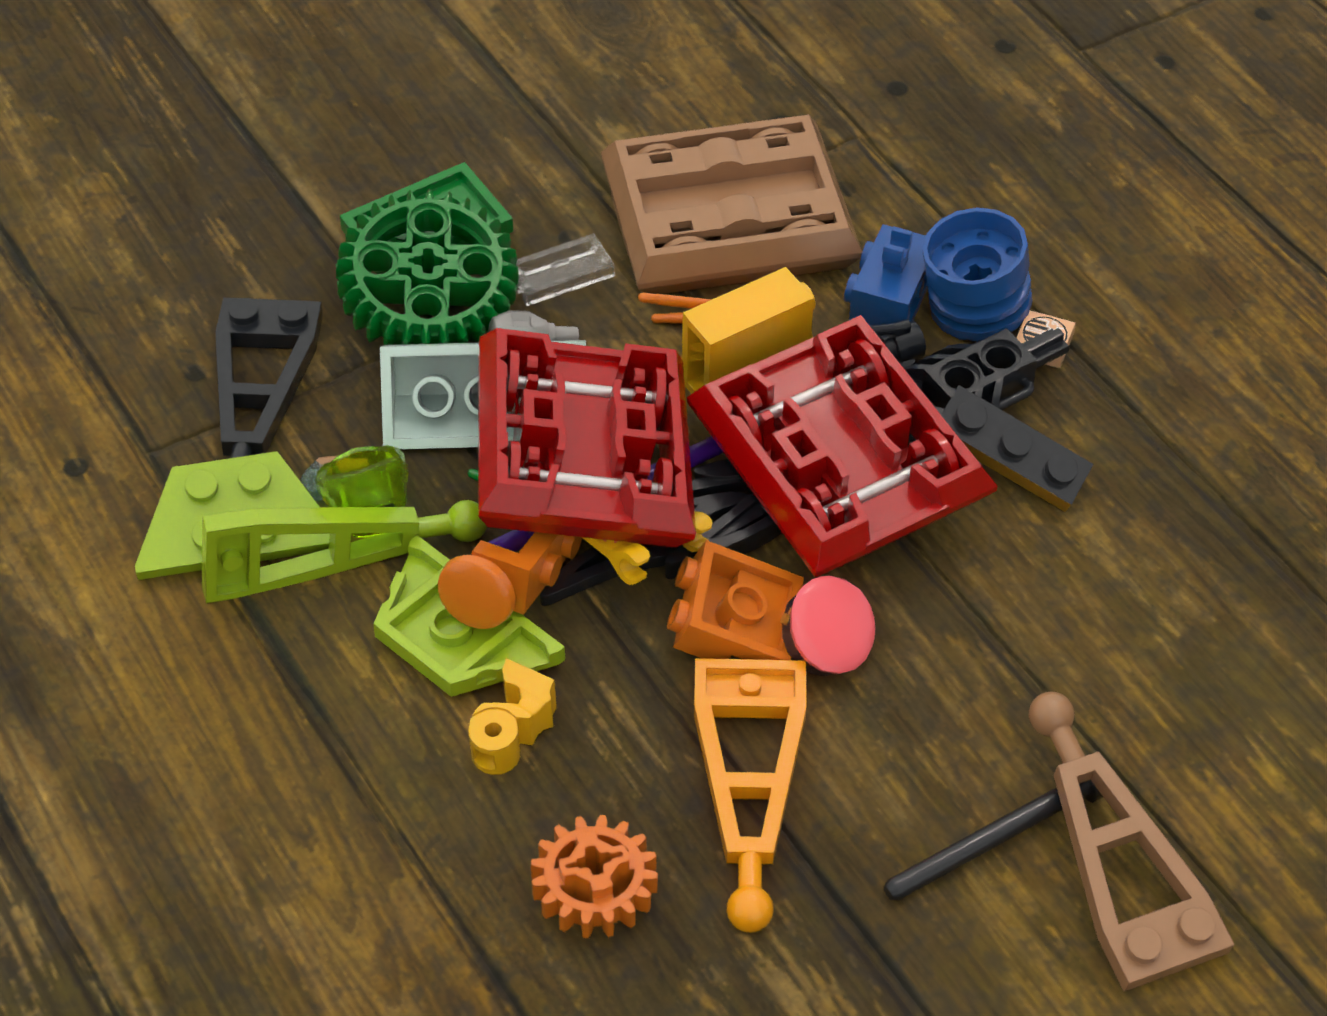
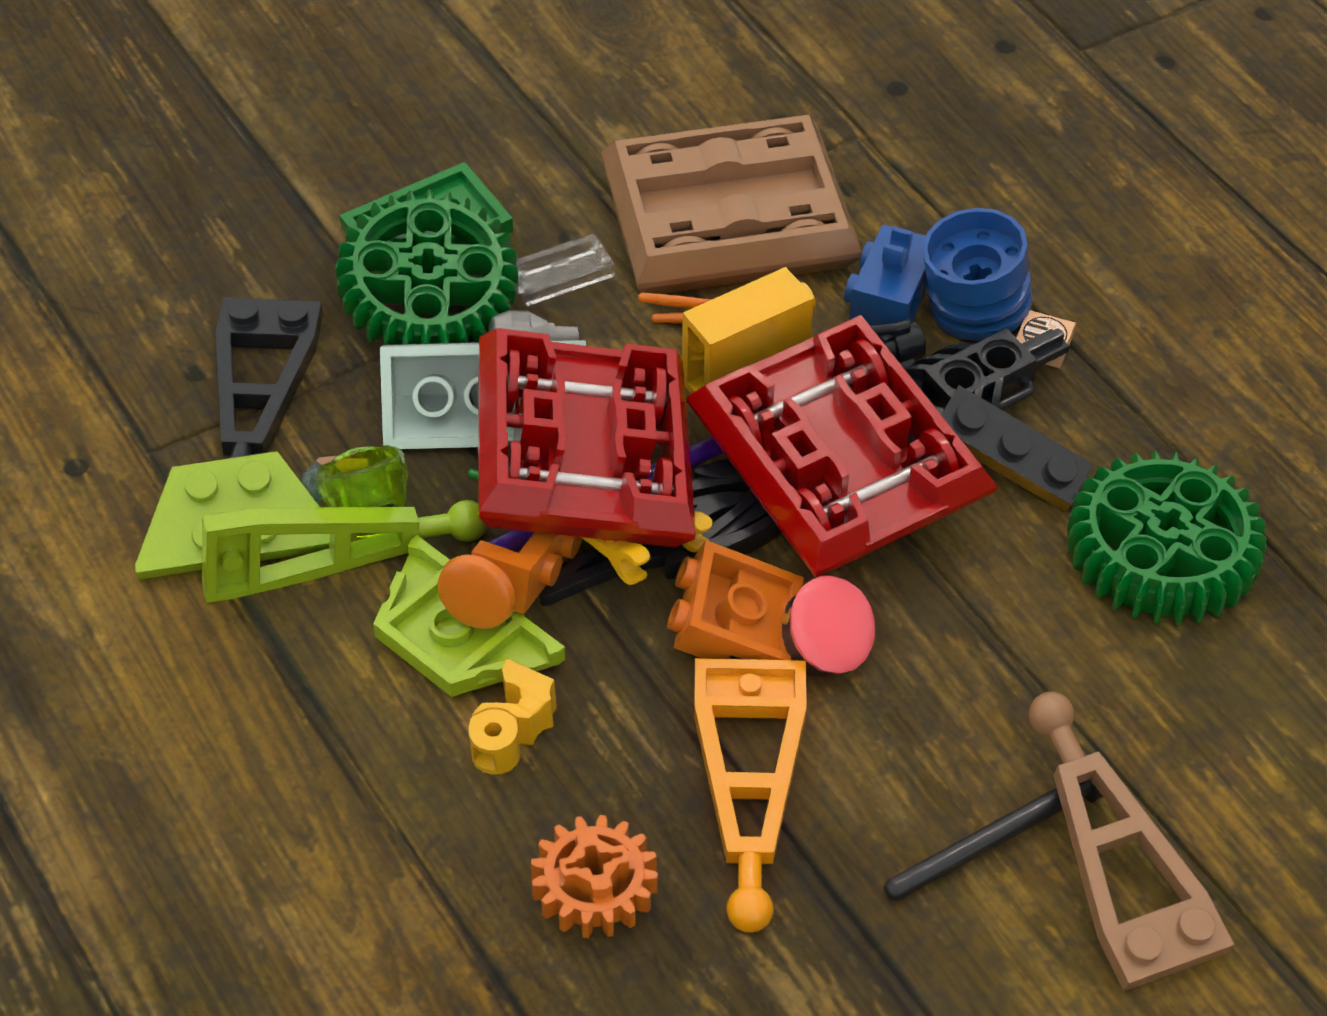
(1165, 537): none -> green gear

